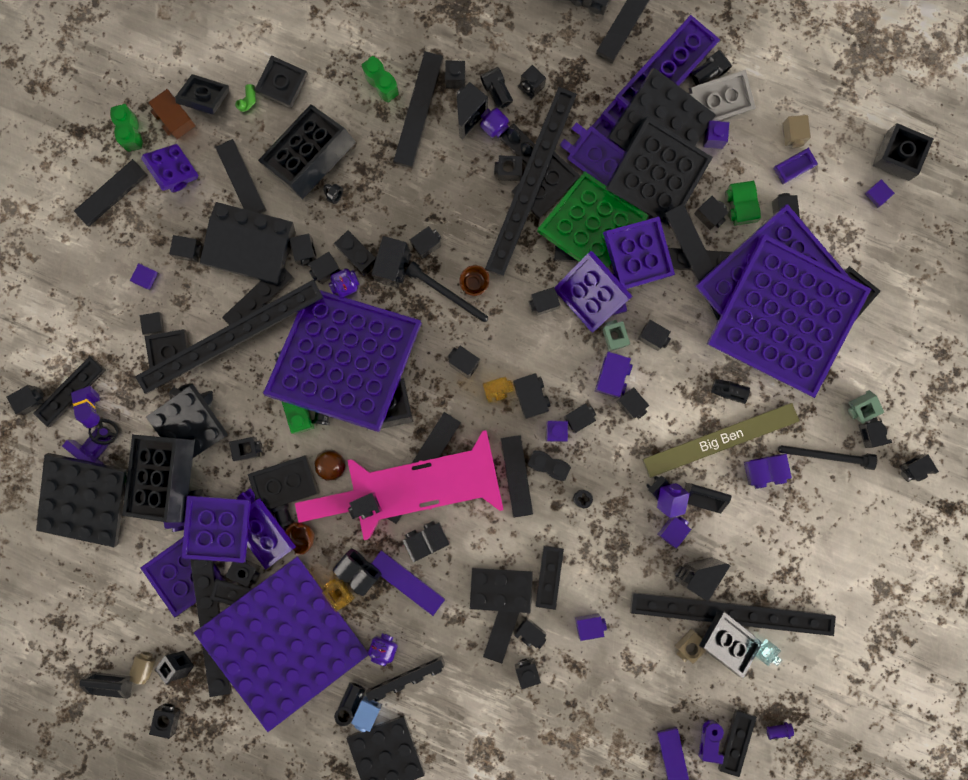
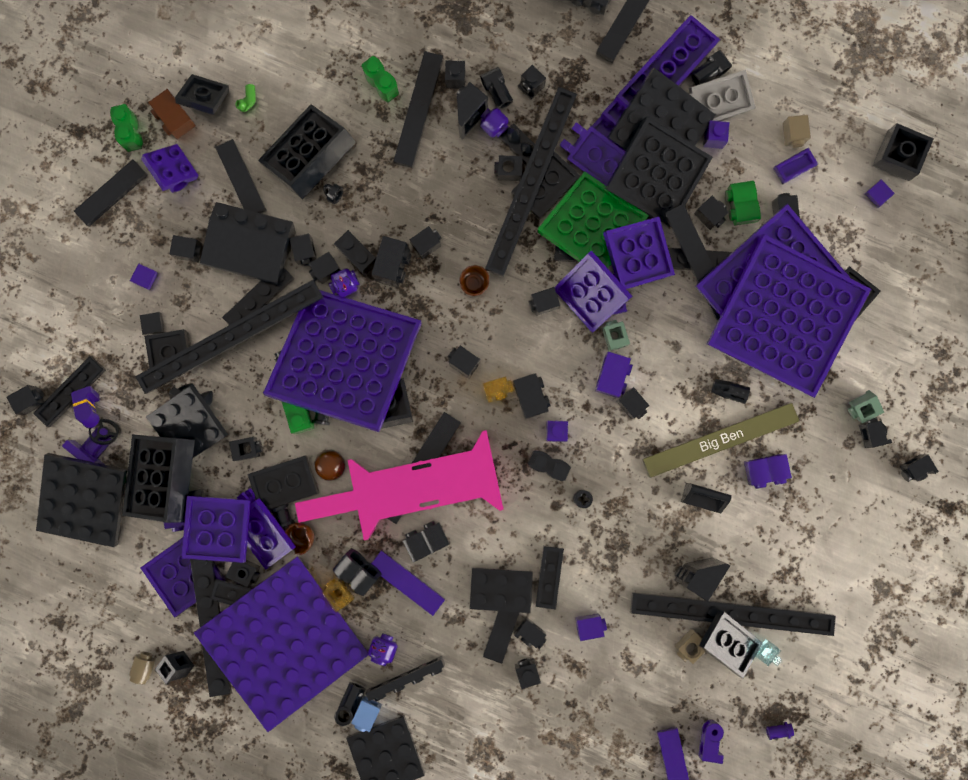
(107, 685): black tile -> none
(161, 729): black brick -> none
(281, 81): black plate -> none
(364, 506): black brick -> none
(415, 271): black piece -> none
(517, 476): black tile -> none
(580, 417): black brick -> none
(654, 335): black brick -> none
(655, 488): black tile -> none
(673, 500): dark purple brick -> none
(675, 531): dark purple brick -> none
(737, 743): black plate -> none
(867, 461): black piece -> none

